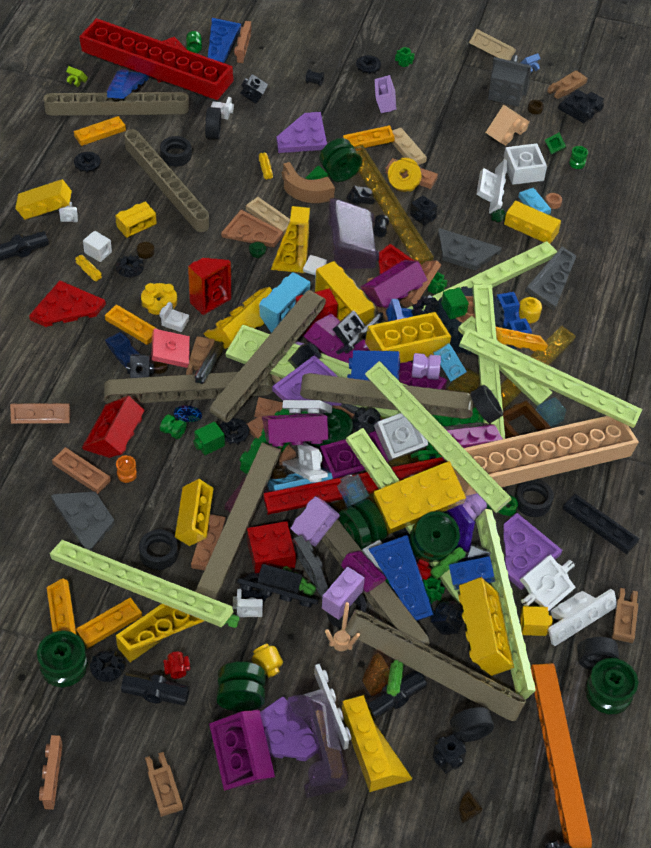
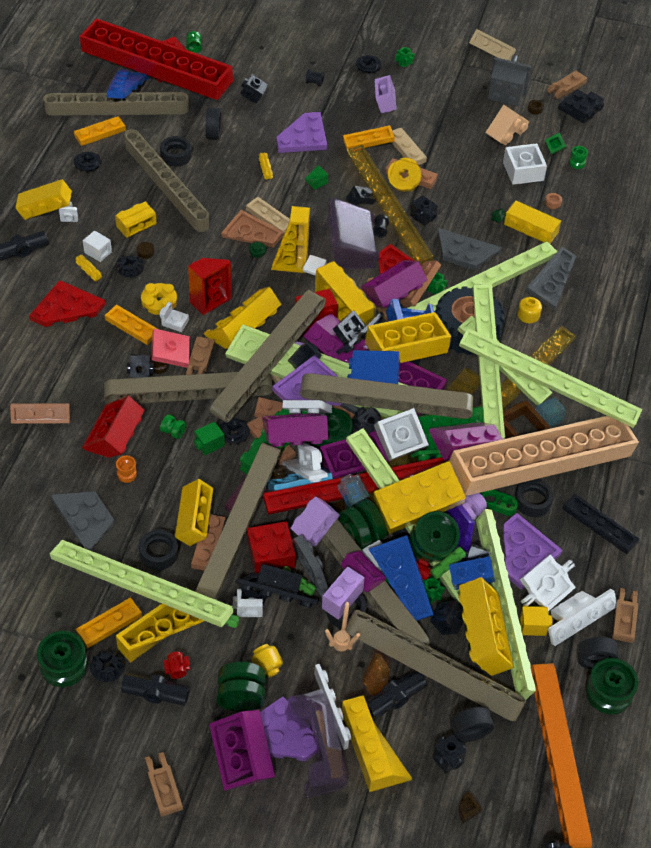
(50, 772): nougat plate -> none
(61, 606): light orange plate -> none
(76, 75): lime tile -> none
(81, 470): nougat plate -> none
(121, 348): dark blue slope -> none
(187, 413): piece -> none
(209, 362): black axle -> none
(222, 38): blue wing -> none
(226, 108): white bracket -> none
(243, 41): nougat plate -> none
(282, 300): medium azure slope -> none
(306, 190): medium nougat arch -> none
(340, 159): dark green wheel -> none
(395, 678): bright green axle -> none
(426, 366): lavender wheel -> none
(432, 306): black gear -> none
(438, 437): yellowish green plate -> none
(450, 362): medium azure hips -> none
(454, 303): green brick -> none
(486, 404): black tyre -> none
(491, 185): white bracket -> none
(511, 308): blue arch -> none
(520, 339): light orange plate -> none
(532, 60): medium blue tile -> none
(533, 199): medium azure plate -> none

